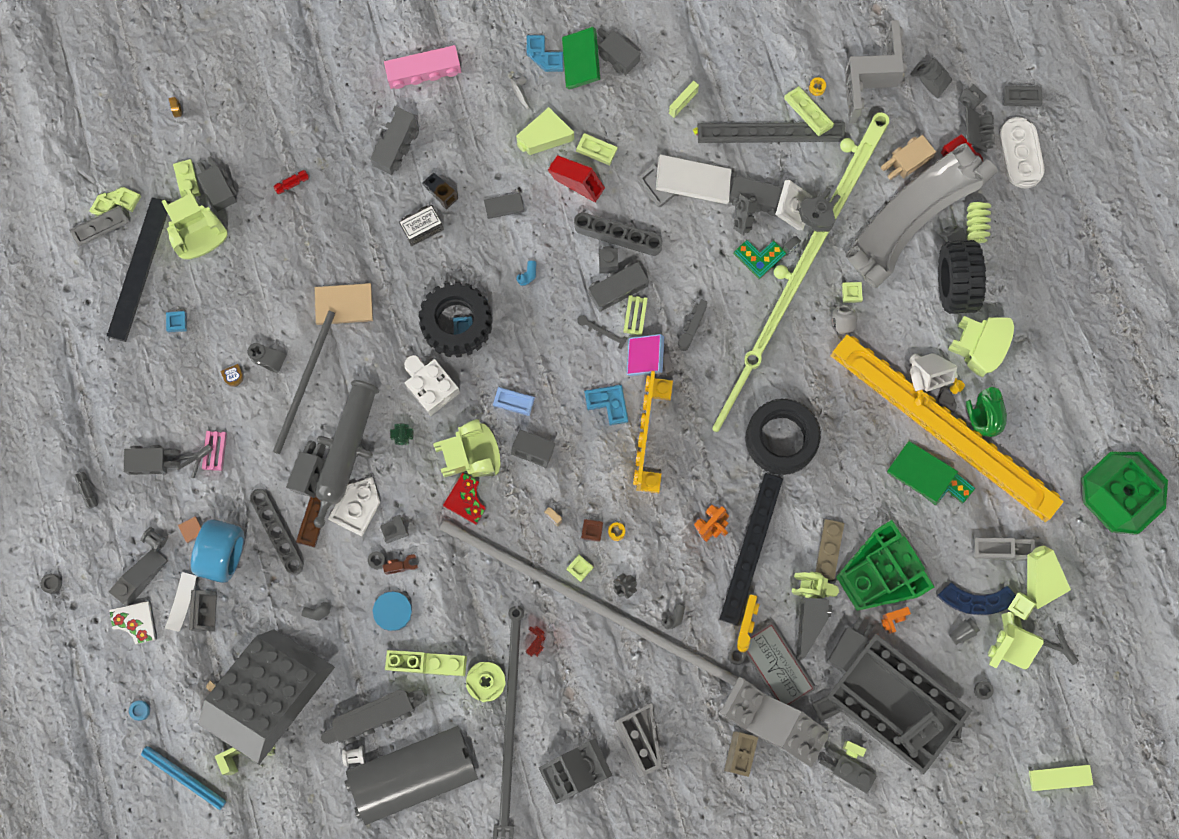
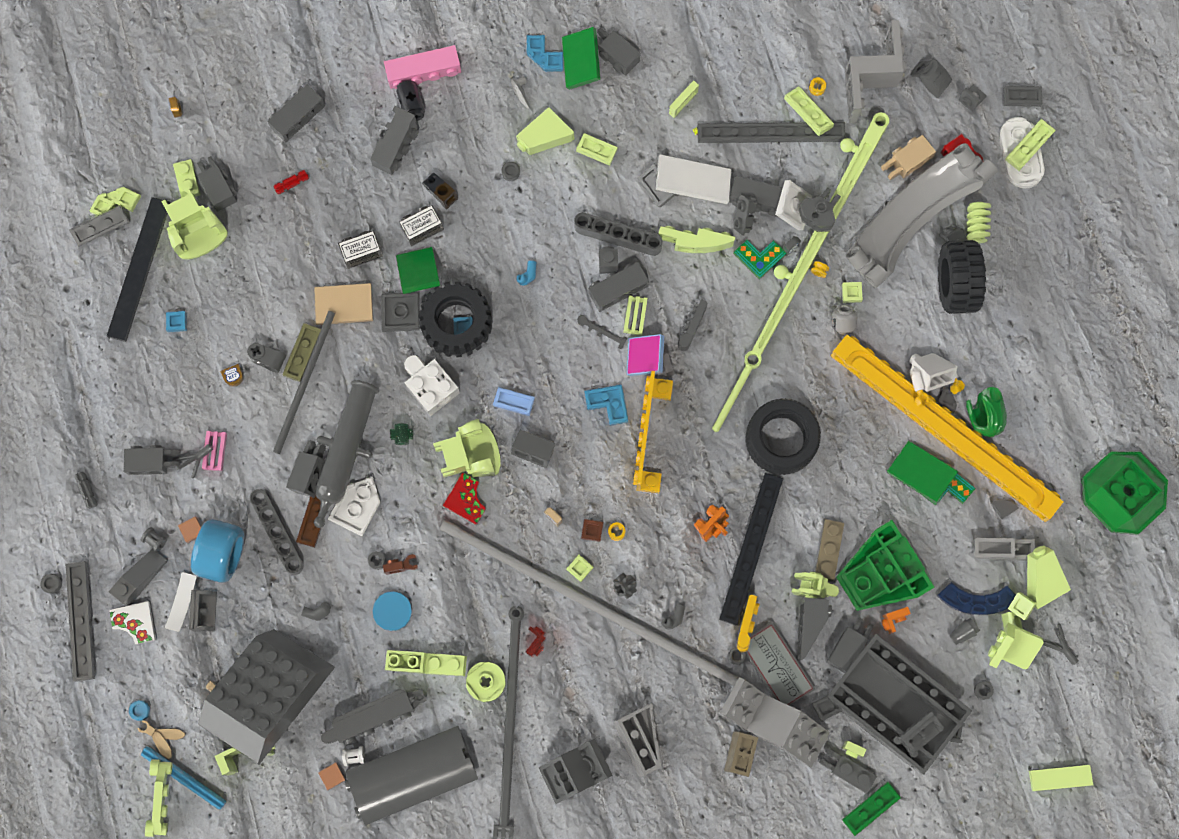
(80, 621): none -> dark grey plate
(159, 737): none -> tan piece
(161, 790): none -> yellowish green plate
(296, 113): none -> dark grey brick
(301, 352): none -> olive plate
(332, 776): none -> nougat tile
(360, 249): none -> brick
(394, 530): dark grey panel -> none
(400, 312): none -> dark grey tile
(410, 99): none -> black piece
(417, 270): none -> green tile
(503, 205): dark grey tile -> none
(510, 171): none -> dark grey tile
(577, 177): red slope -> none
(704, 242): none -> yellowish green slope
(820, 269): none -> yellow bush
(871, 808): none -> green tile
(979, 129): dark grey hinge -> none
(984, 342): yellowish green piece -> none
(1004, 507): none -> dark grey tile
(1030, 145): none -> yellowish green tile

